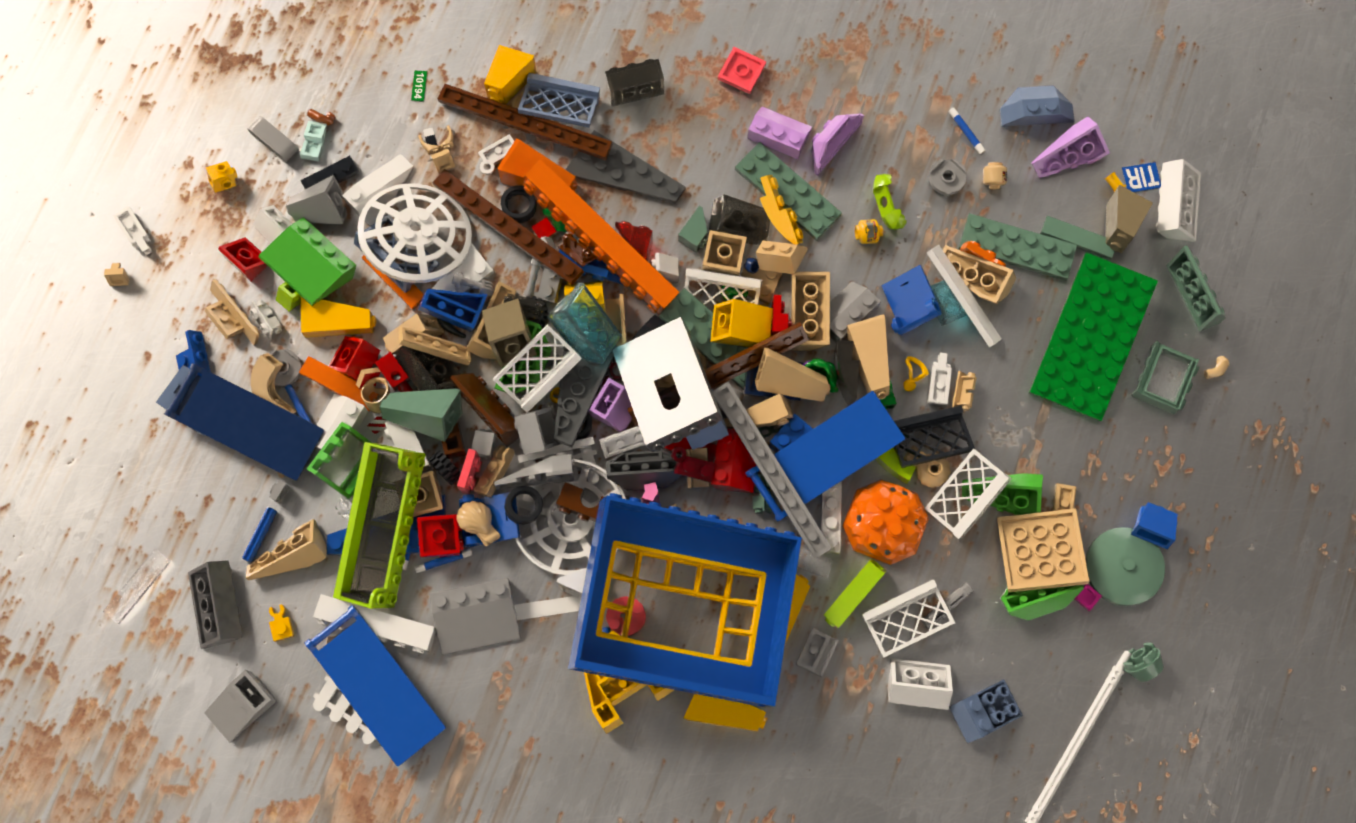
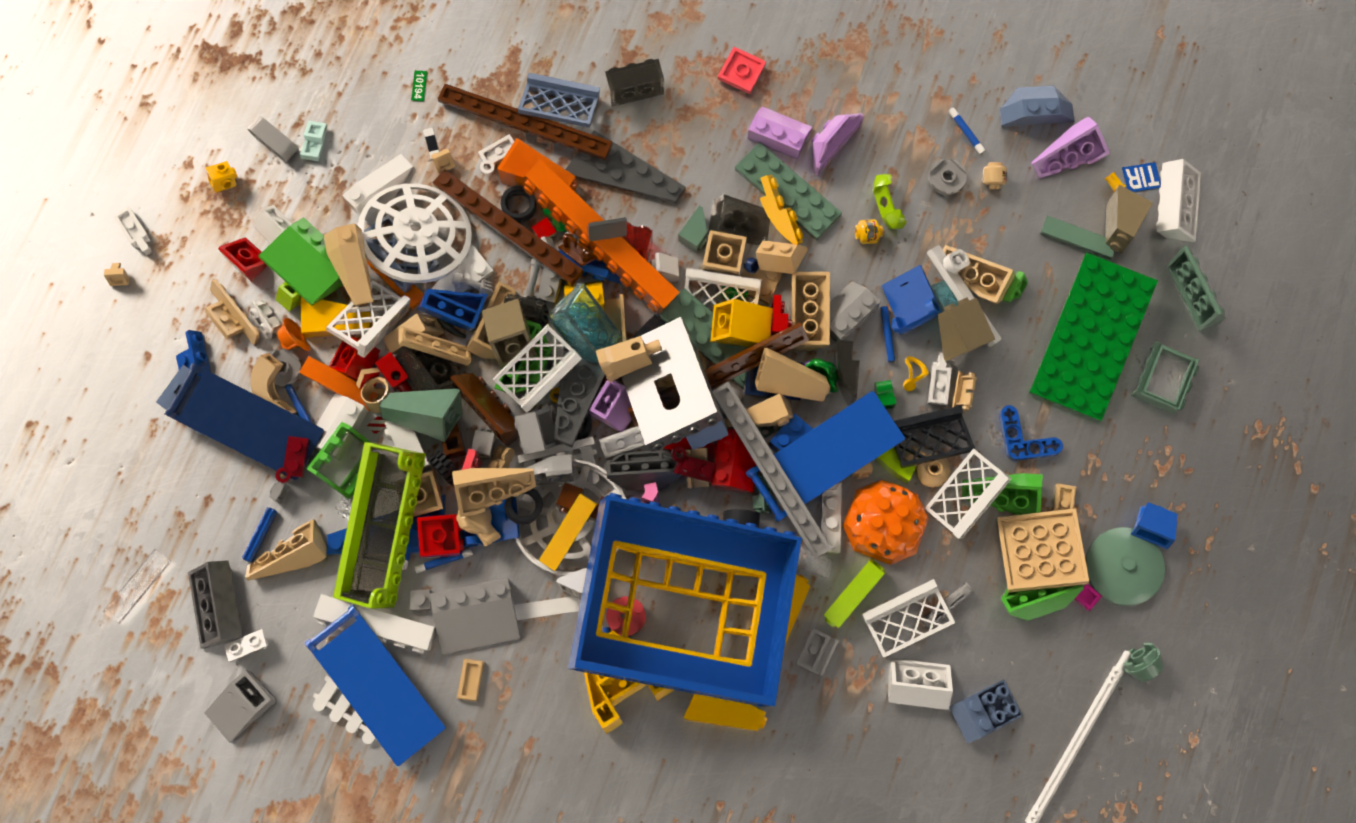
(246, 645): none -> white hinge
(281, 627): yellow plate -> none
(291, 336): none -> orange piece
(294, 459): none -> dark red hinge
(315, 115): dark orange arm -> none
(319, 203): light grey slope -> none
(341, 170): black plate -> none
(348, 257): none -> tan wedge
(381, 324): none -> white fence
(420, 600): none -> light grey plate
(447, 144): tan cap -> none
(470, 680): none -> tan tile
(484, 487): none -> tan wedge
(508, 74): yellow slope -> none
(567, 532): none -> yellow tile
(607, 229): none -> dark grey slope
(626, 357): none -> tan piece
(743, 516): none -> black tyre
(863, 472): none -> tan plate
(871, 349): tan slope -> none
(887, 334): none -> blue bar
(956, 261): none -> white plate
(963, 328): none -> dark tan slope
(974, 249): orange hinge -> none
(1016, 288): none -> bright green tile
(1018, 441): none -> blue beam
(1021, 246): sand green plate -> none
(1219, 370): tan arm -> none

